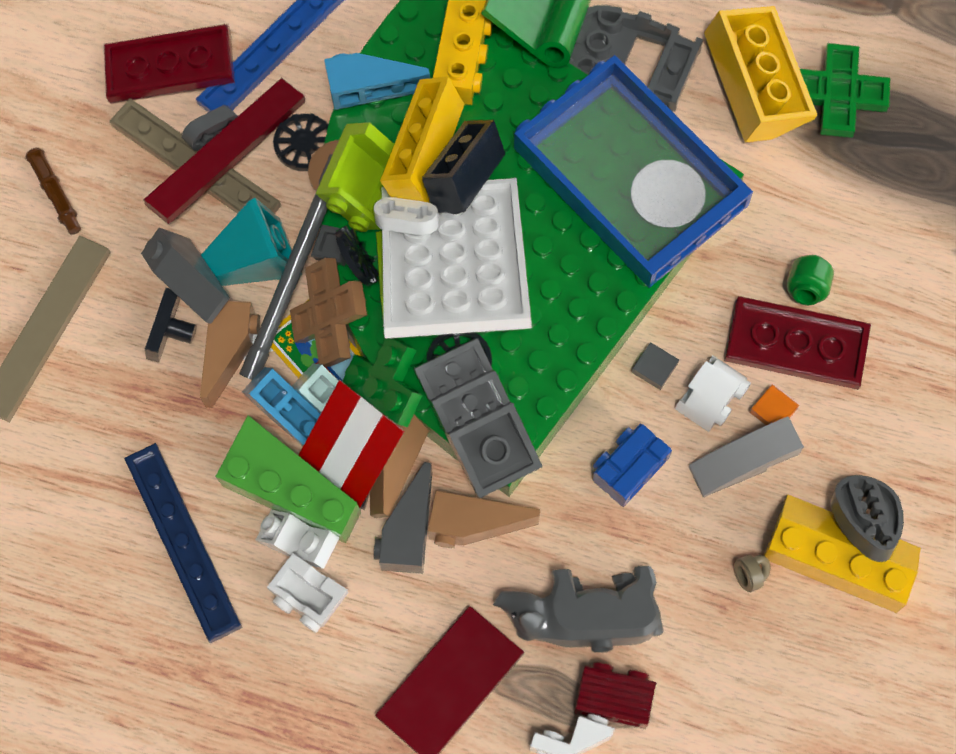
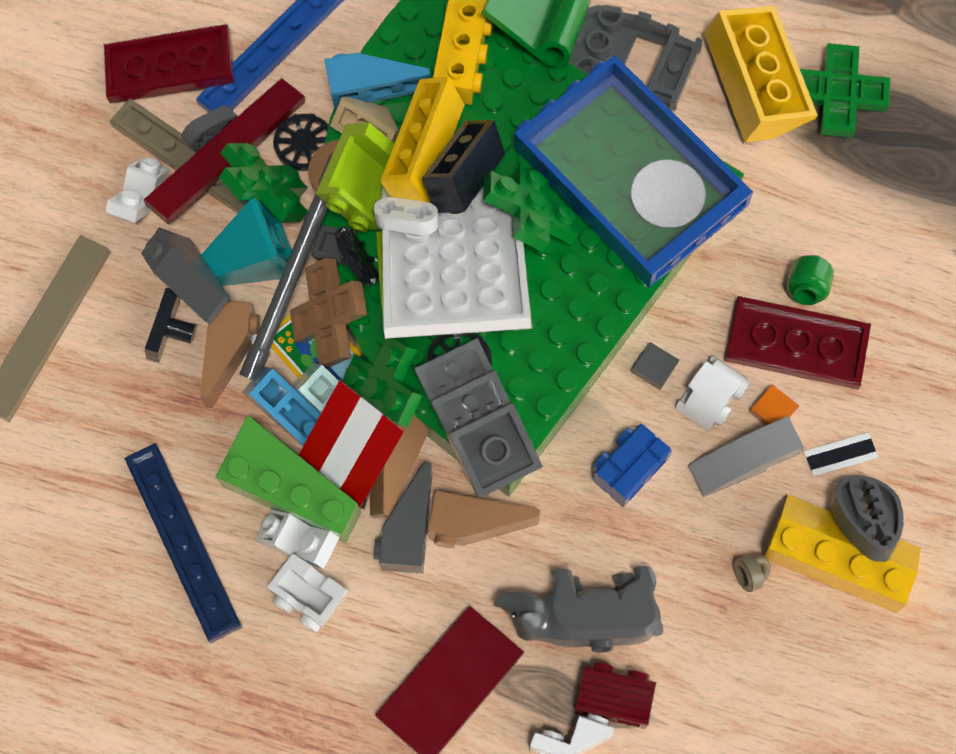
(53, 190): reddish brown piece -> none
(139, 182): none -> white slope
(274, 185): none -> green plate
(358, 111): none -> tan slope
(532, 211): none -> green plate
(841, 454): none -> sticker

